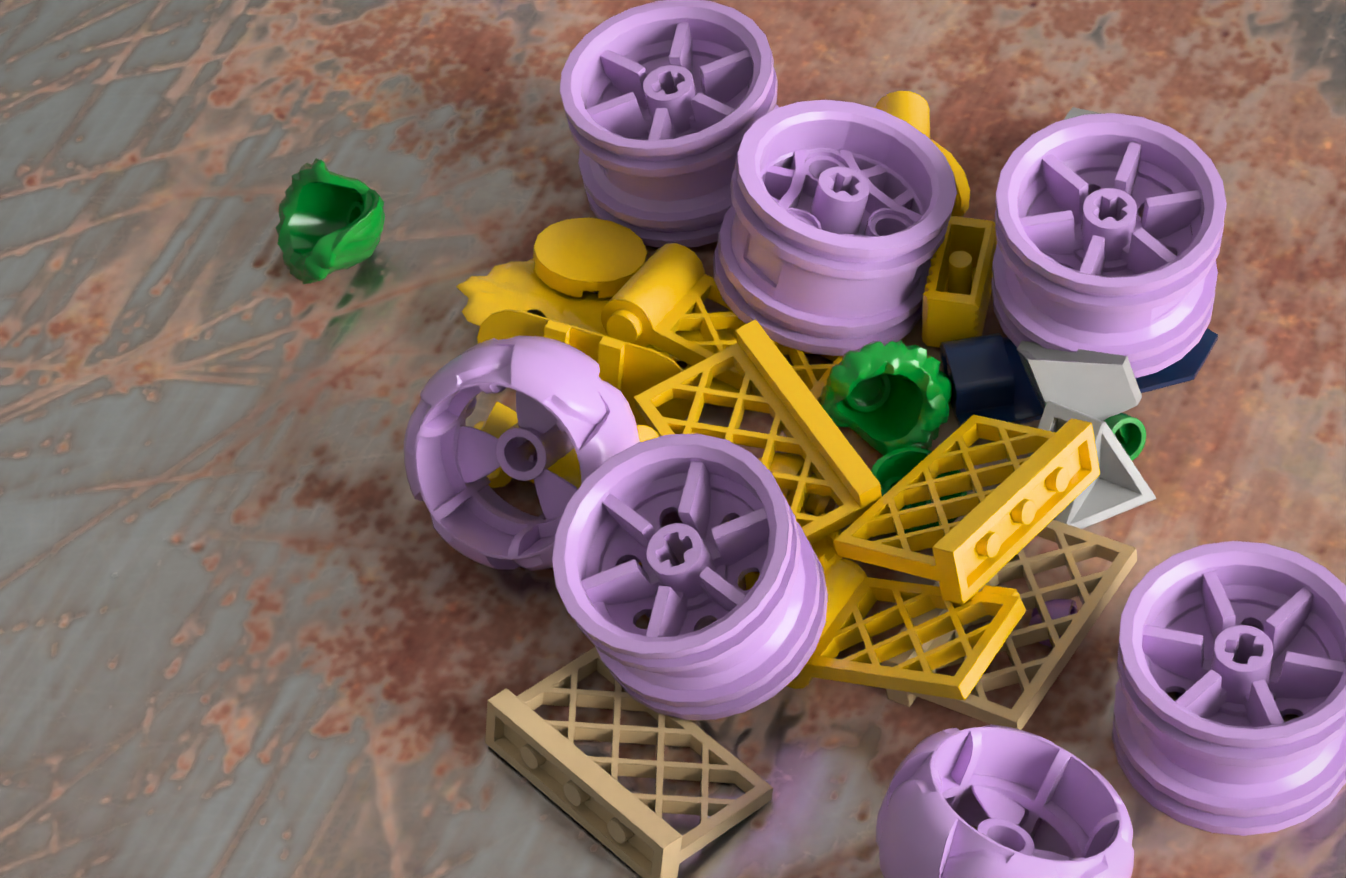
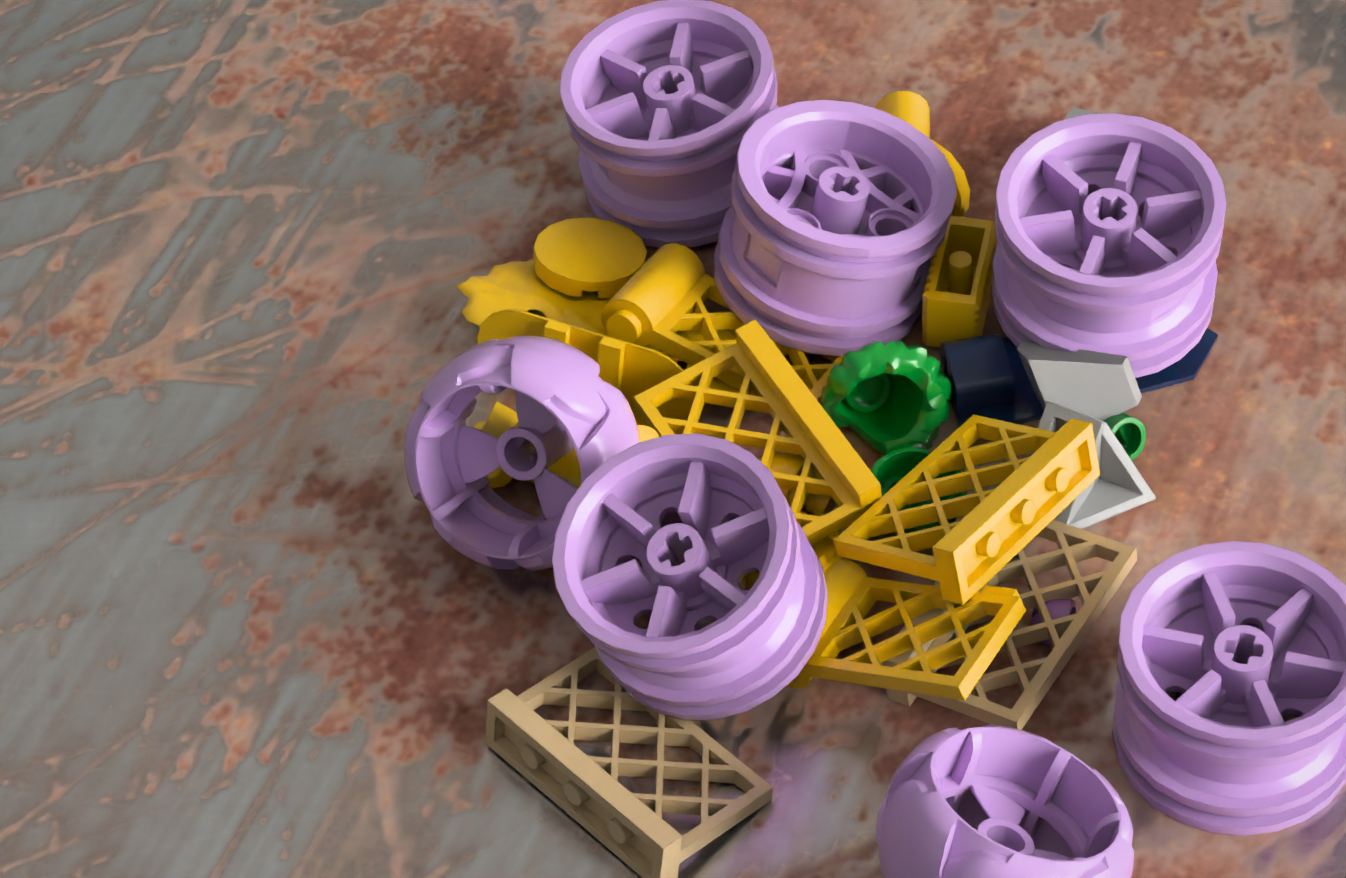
(327, 222): green hair -> none

